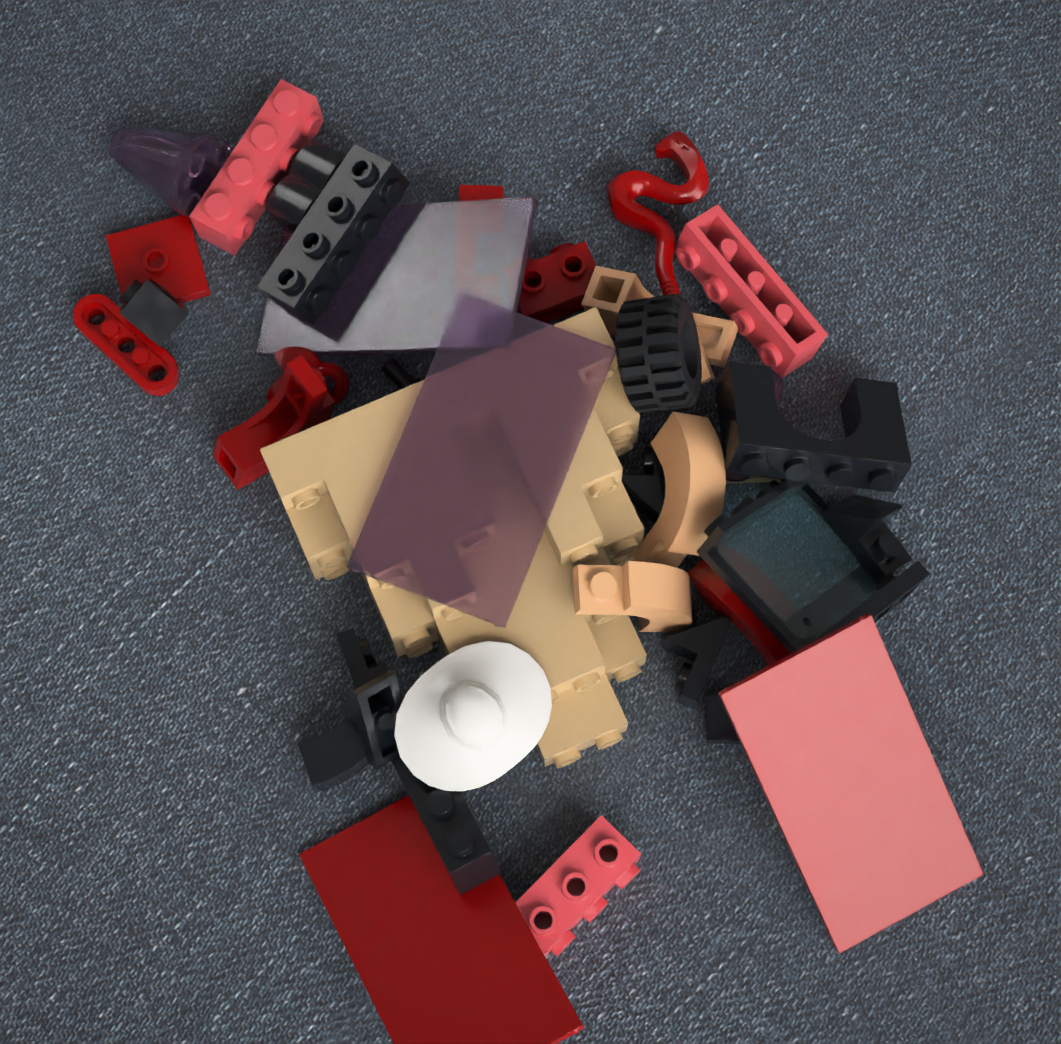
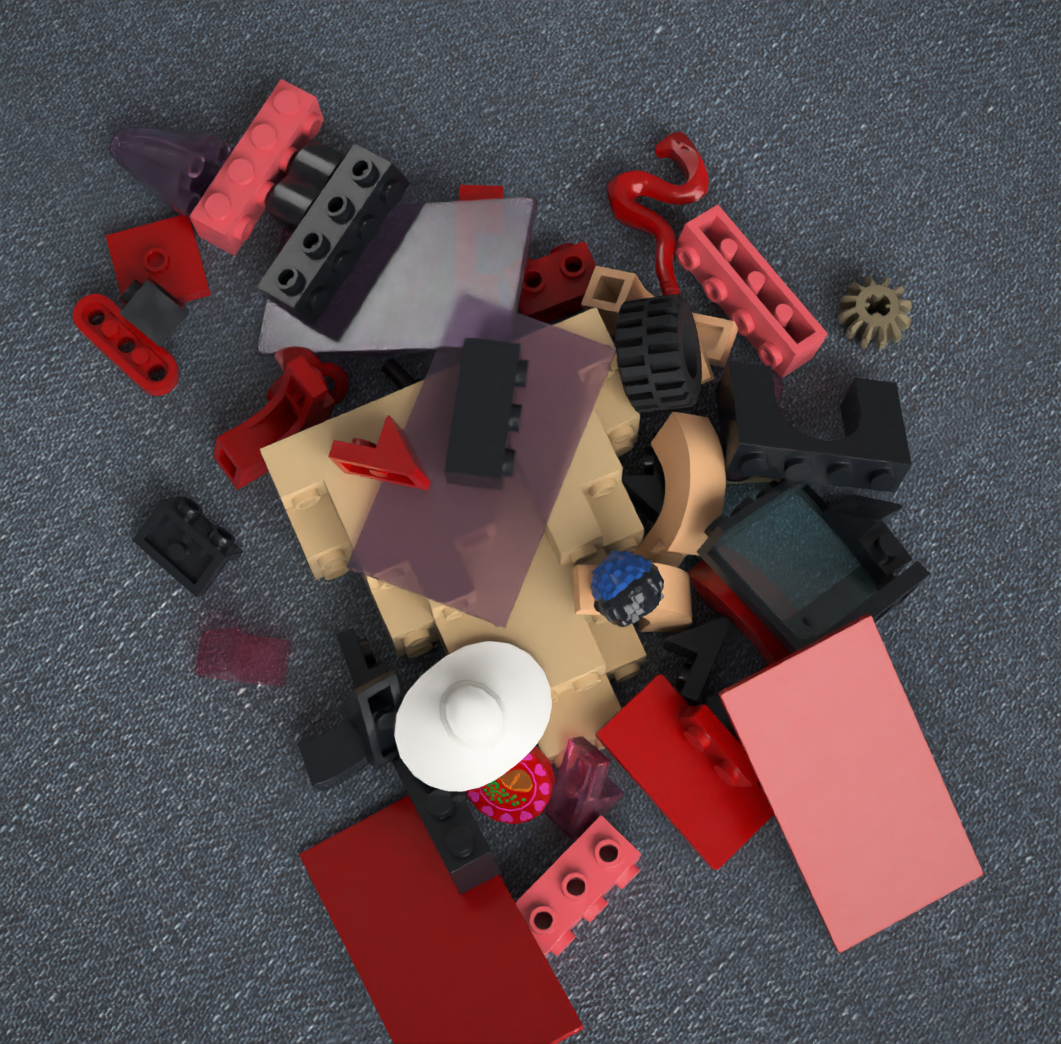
(187, 543): none -> black bracket
(242, 657): none -> clear pink slope
(388, 461): none -> red slope
(485, 414): none -> black brick
(519, 792): none -> tile
(581, 788): none -> clear pink slope
(626, 587): none -> piece
(688, 769): none -> red bracket
(874, 298): none -> dark tan gear

